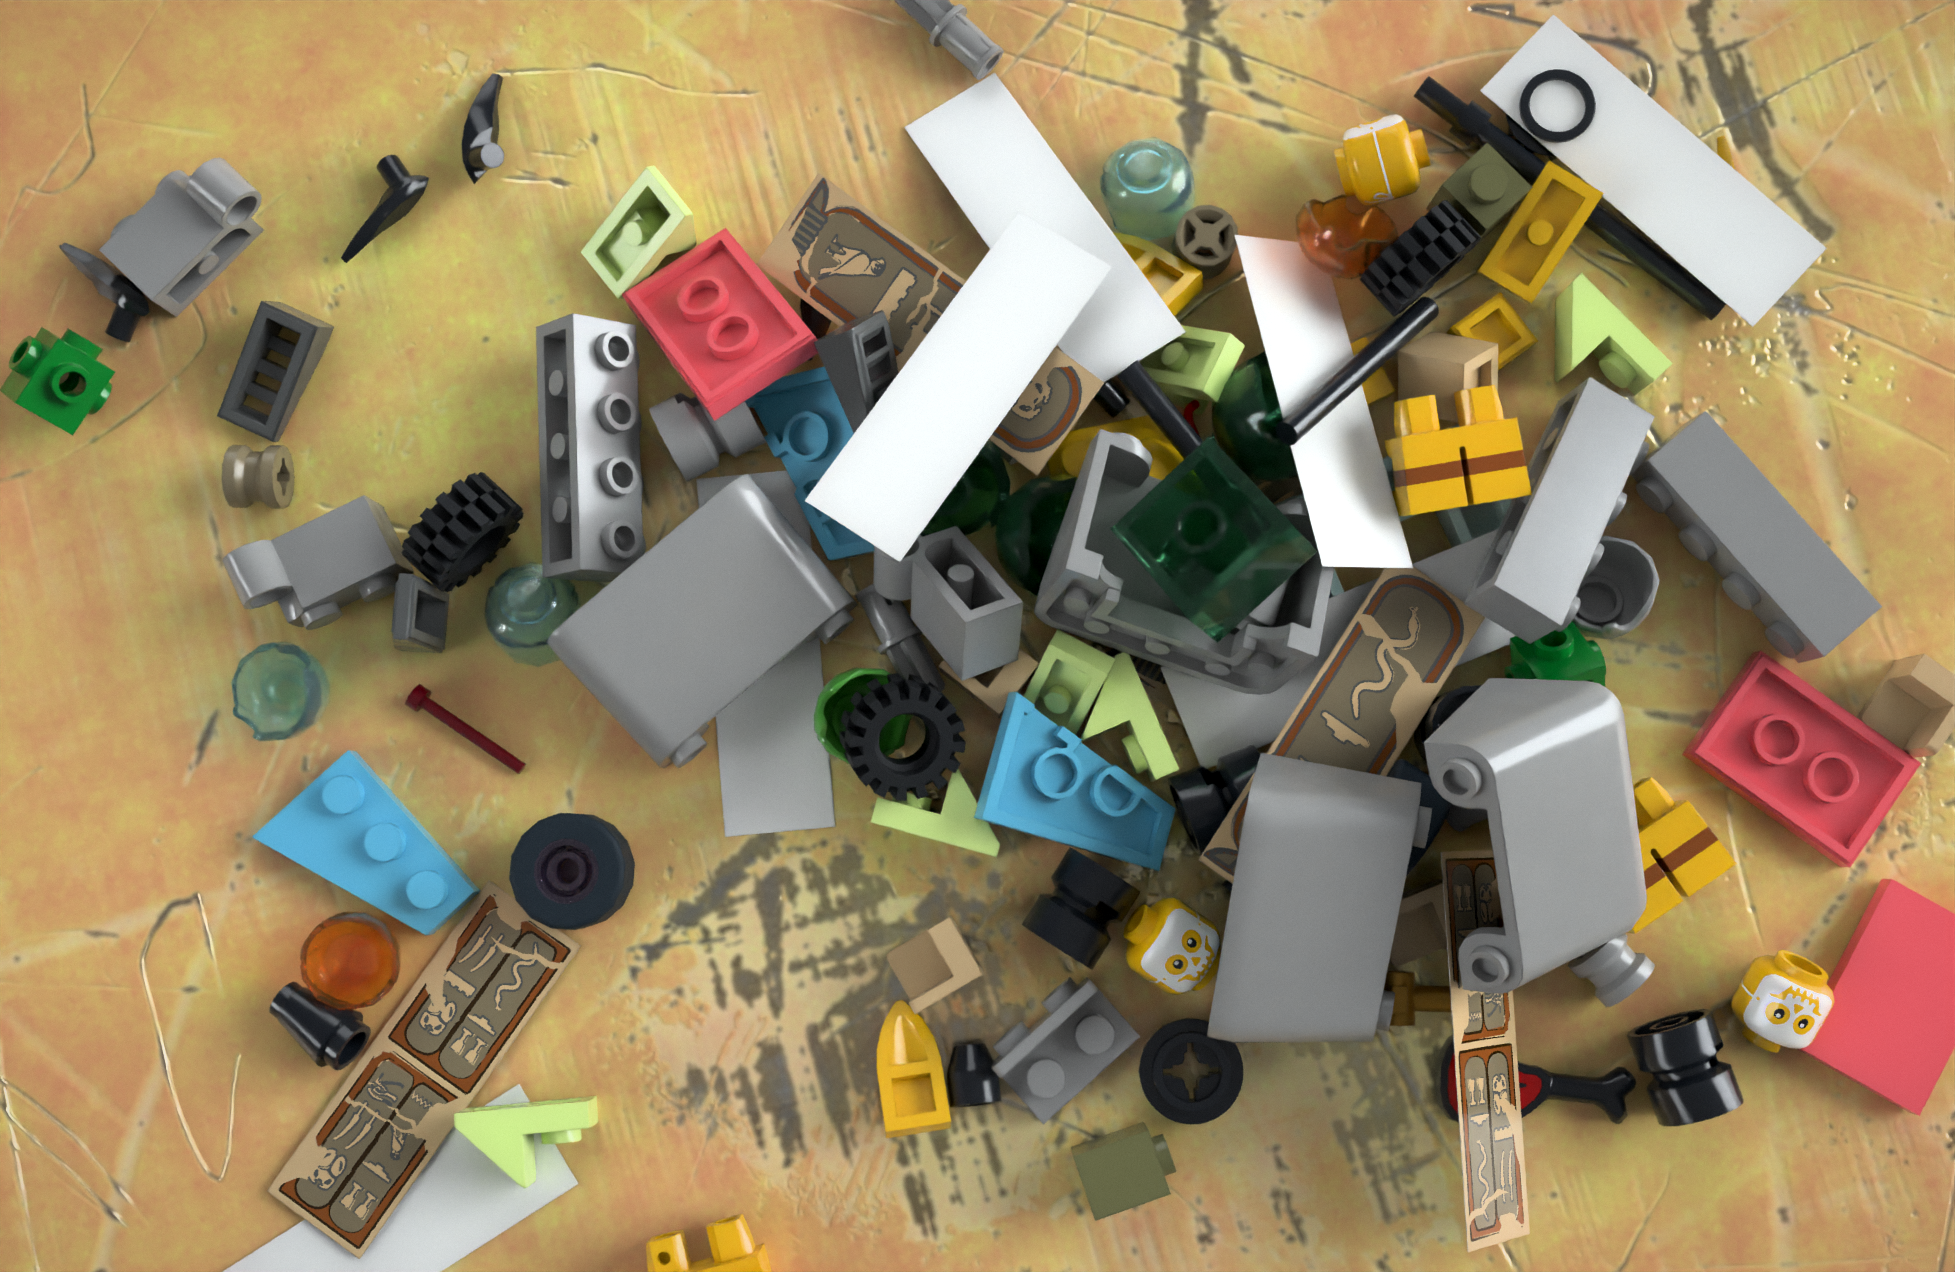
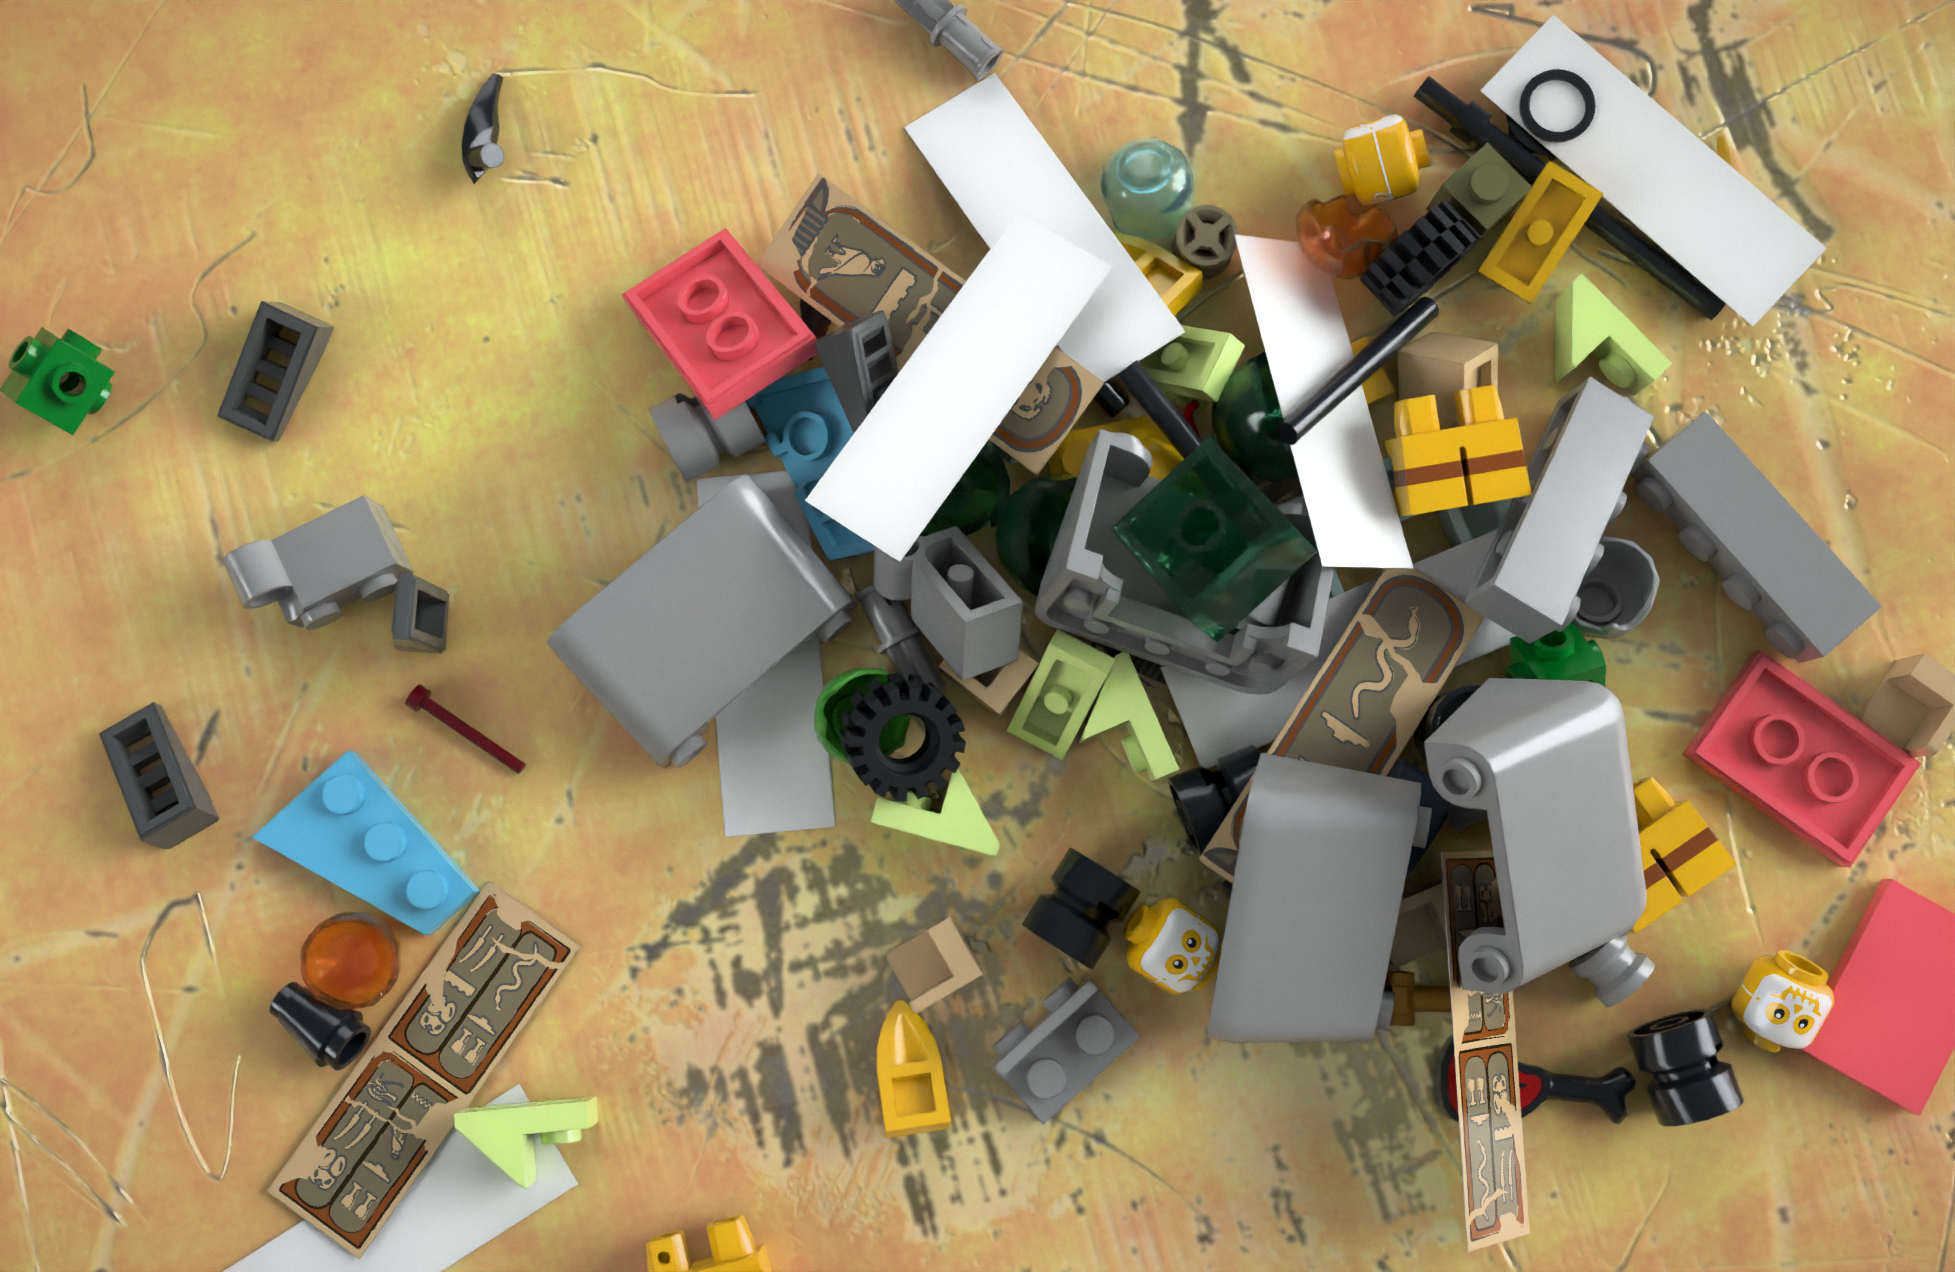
(115, 286): black bar -> none
(175, 813): none -> dark grey slope
(186, 233): light grey hinge -> none
(258, 476): dark tan wheel -> none
(280, 691): clear light blue hair -> none
(395, 203): black bar -> none
(462, 531): black tyre -> none
(526, 610): clear light blue hair -> none
(589, 448): light grey brick -> none
(597, 871): black wheel -> none
(640, 233): yellowish green slope -> none
(971, 1077): black hose -> none
(1067, 793): medium azure wing -> none
(1123, 1169): olive brick -> none
(1168, 1093): black gear -> none
(1500, 324): yellow tile -> none

